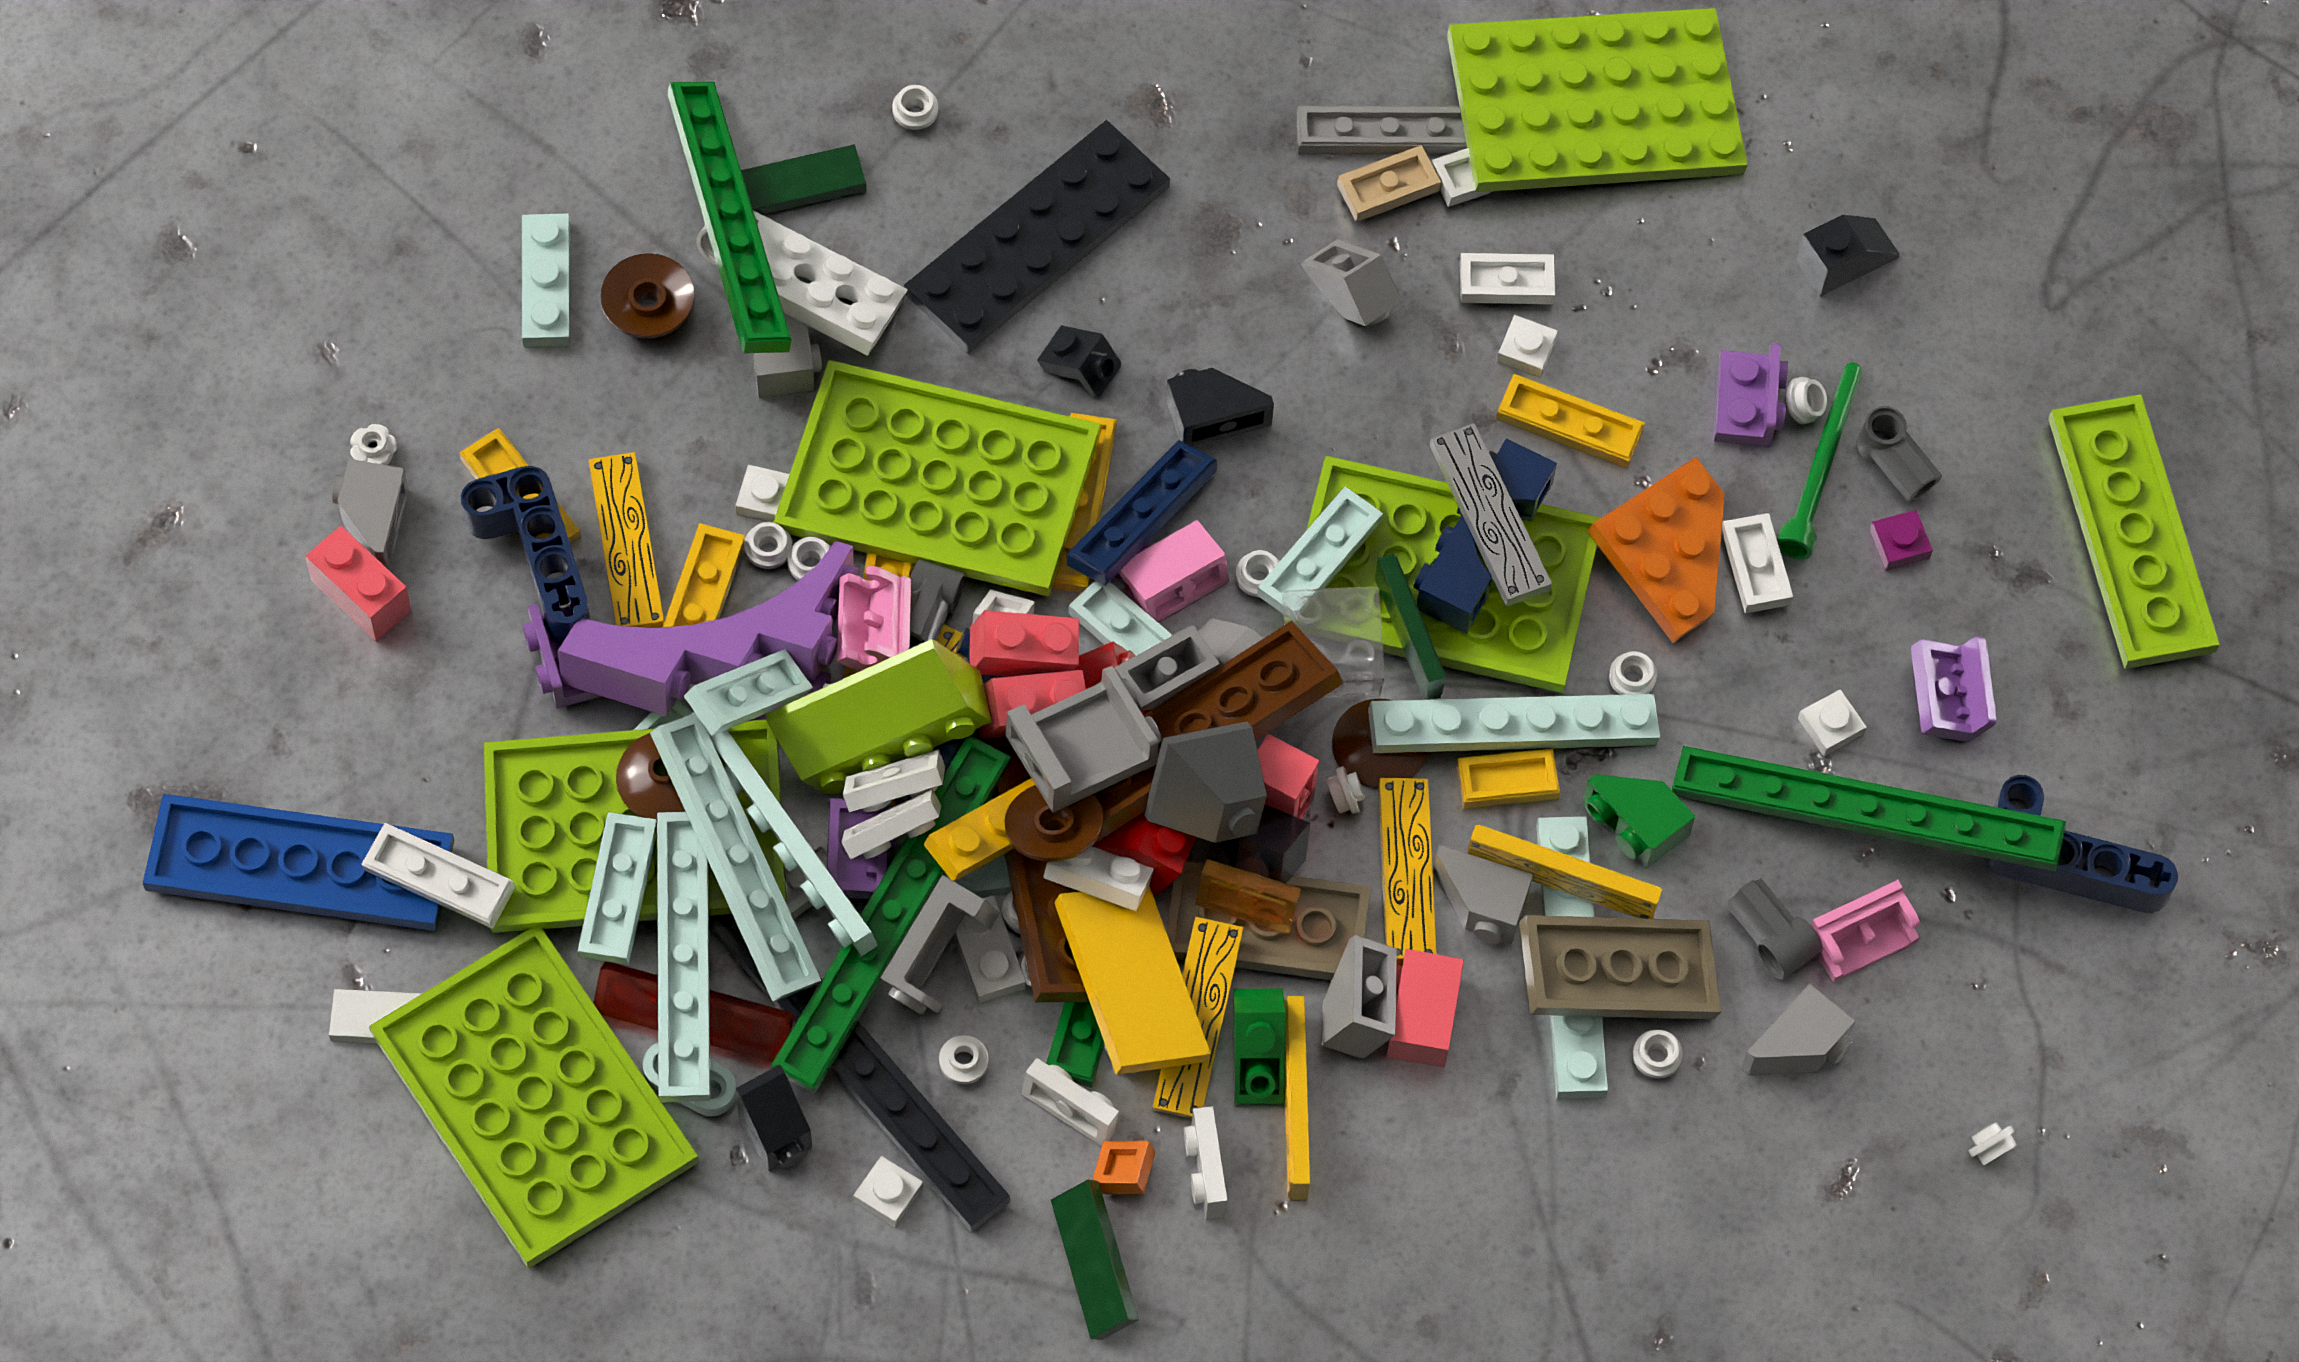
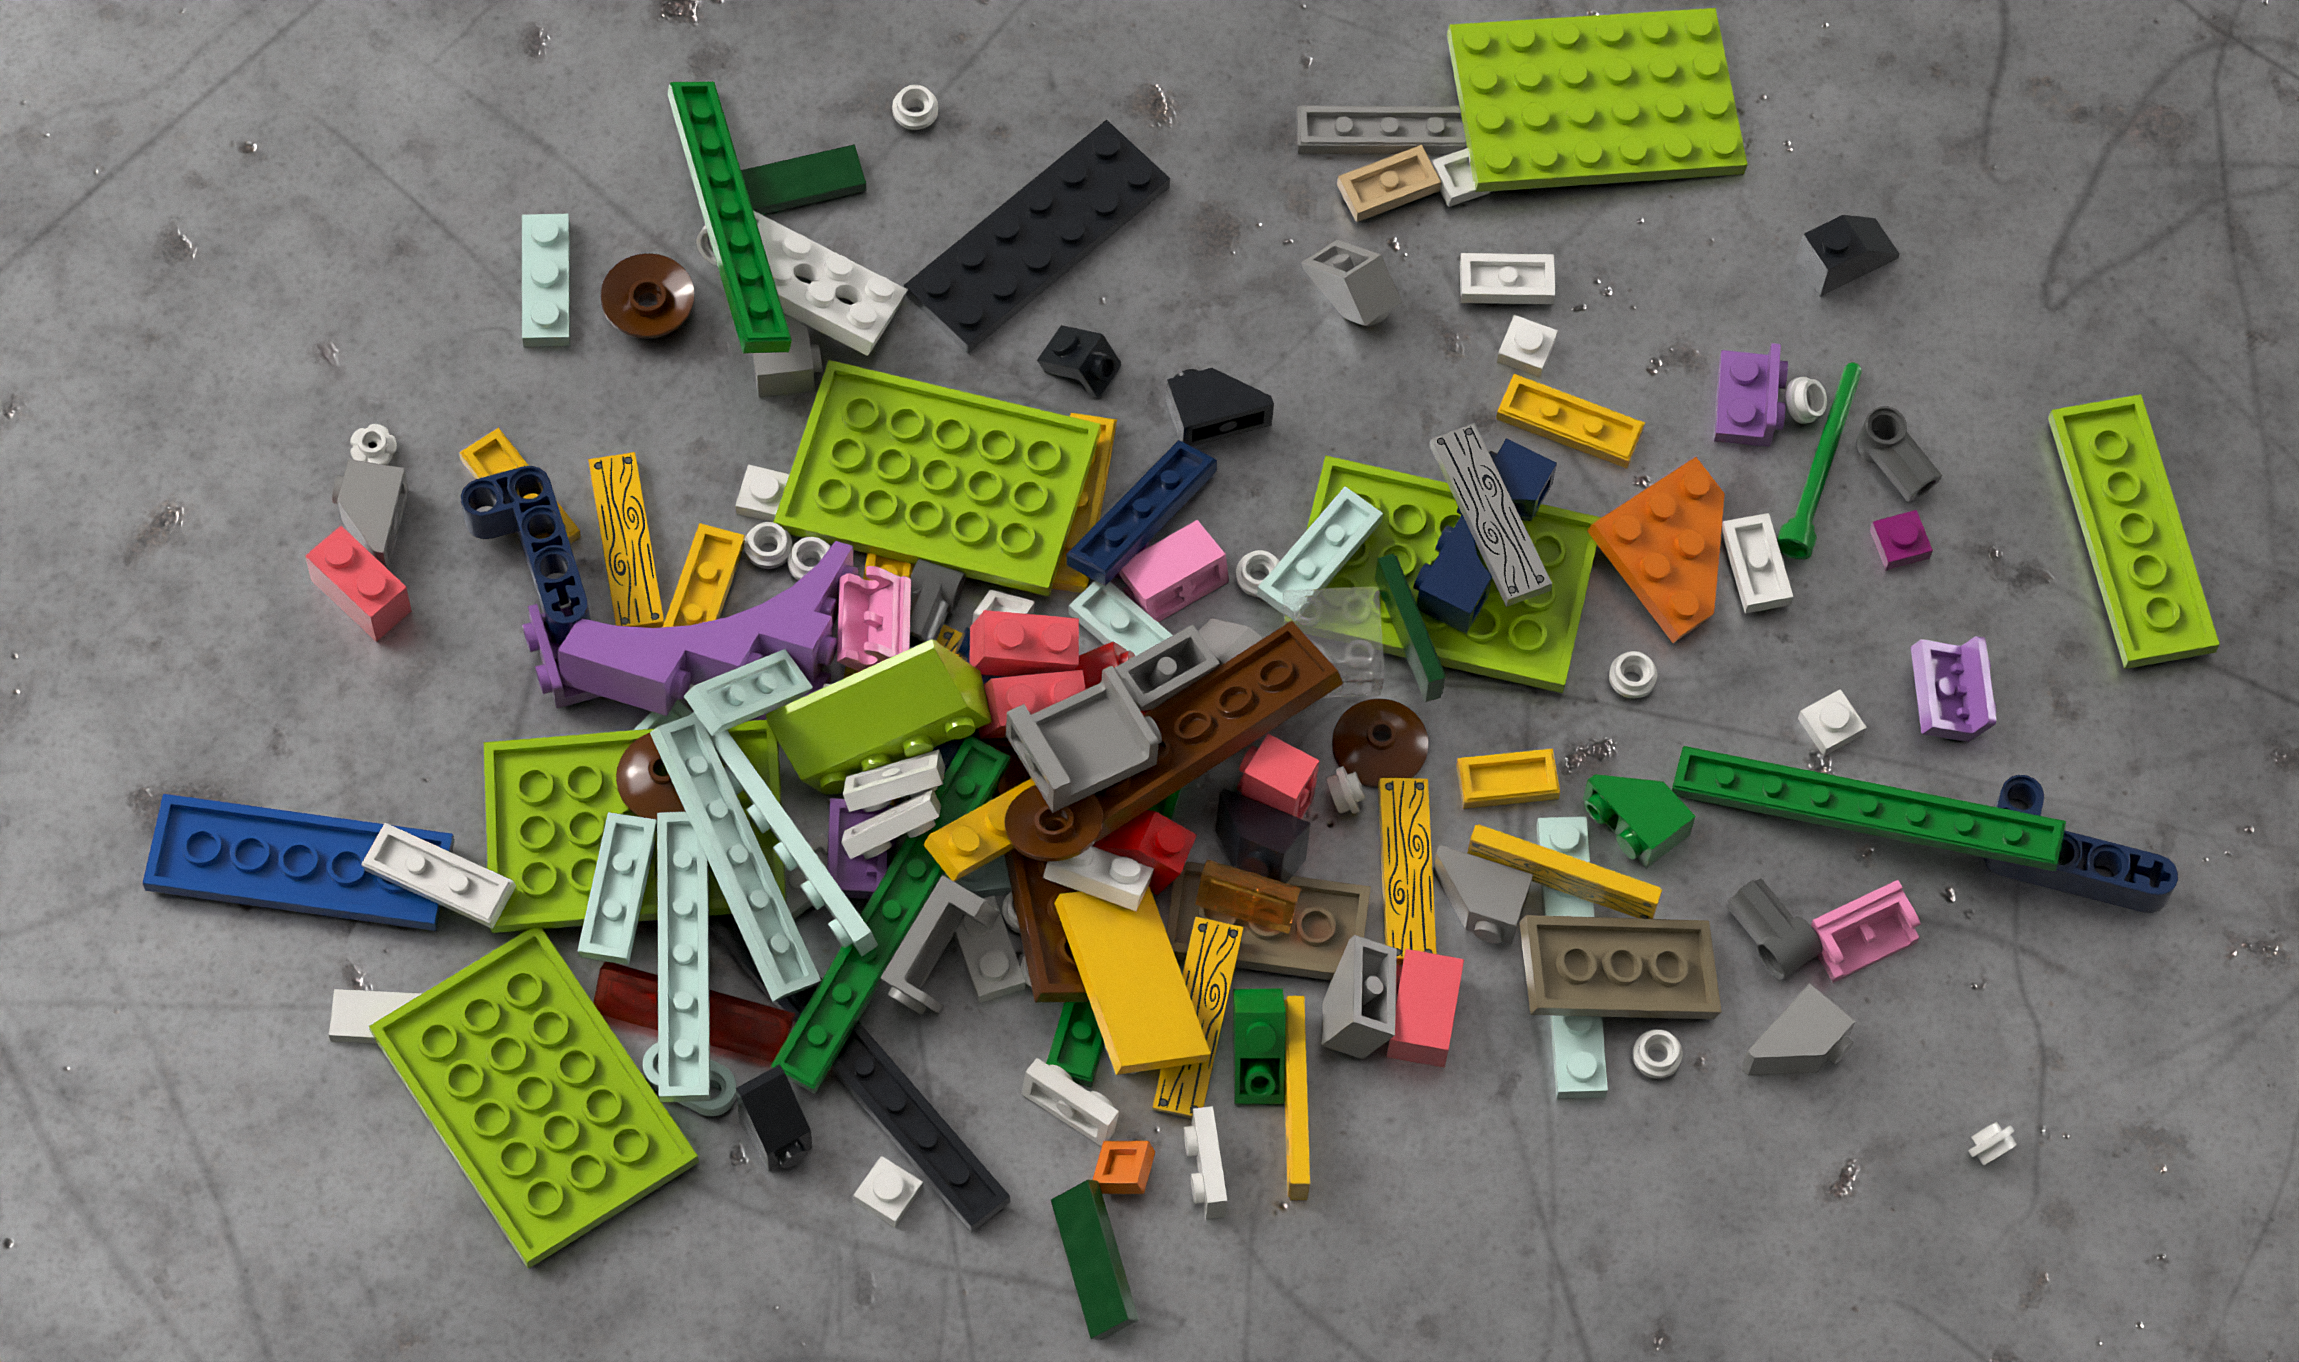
(959, 1072): white plate -> none
(1209, 784): dark grey slope -> none
(1513, 723): light aqua plate -> none

